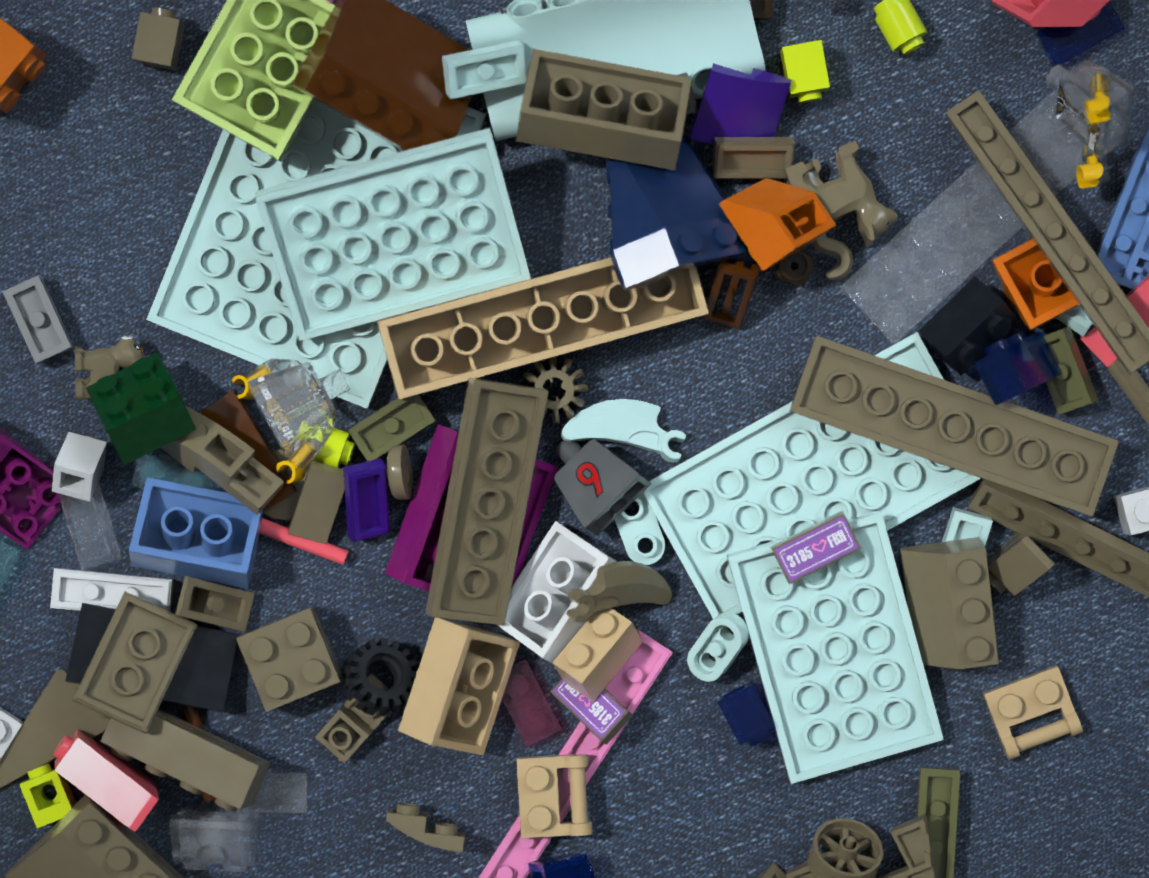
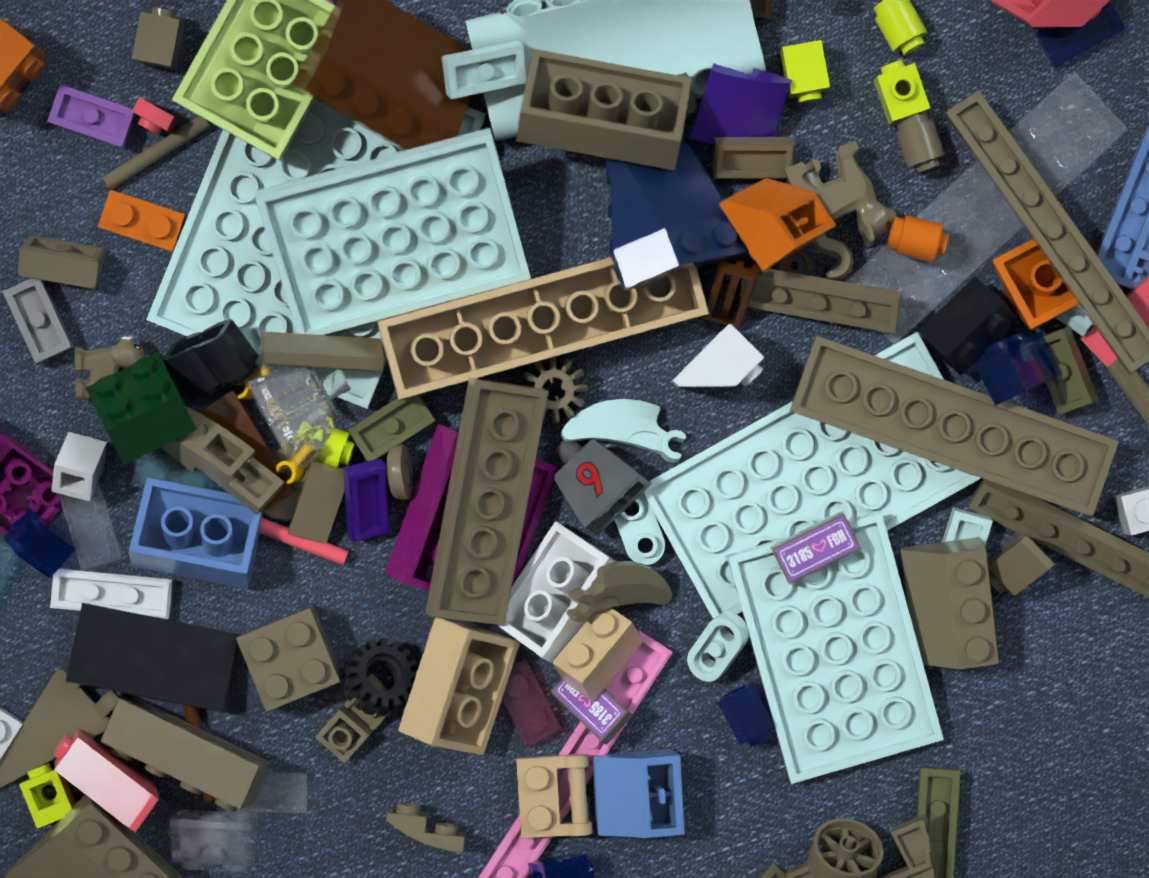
(39, 543): none -> clear blue brick
(61, 261): none -> dark tan slope
(91, 116): none -> medium lavender plate
(135, 662): dark tan tile -> none
(142, 220): none -> orange plate
(154, 118): none -> coral plate
(156, 152): none -> dark tan bar
(211, 359): none -> black brick
(214, 604): dark tan slope -> none
(322, 351): none -> dark tan tile
(638, 794): none -> medium blue slope
(722, 363): none -> white slope
(825, 300): none -> dark tan plate
(901, 91): none -> neon yellow brick
(917, 238): none -> orange brick
(919, 142): none -> dark tan brick
(1026, 700): tan plate -> none
(1095, 109): clear torso -> none

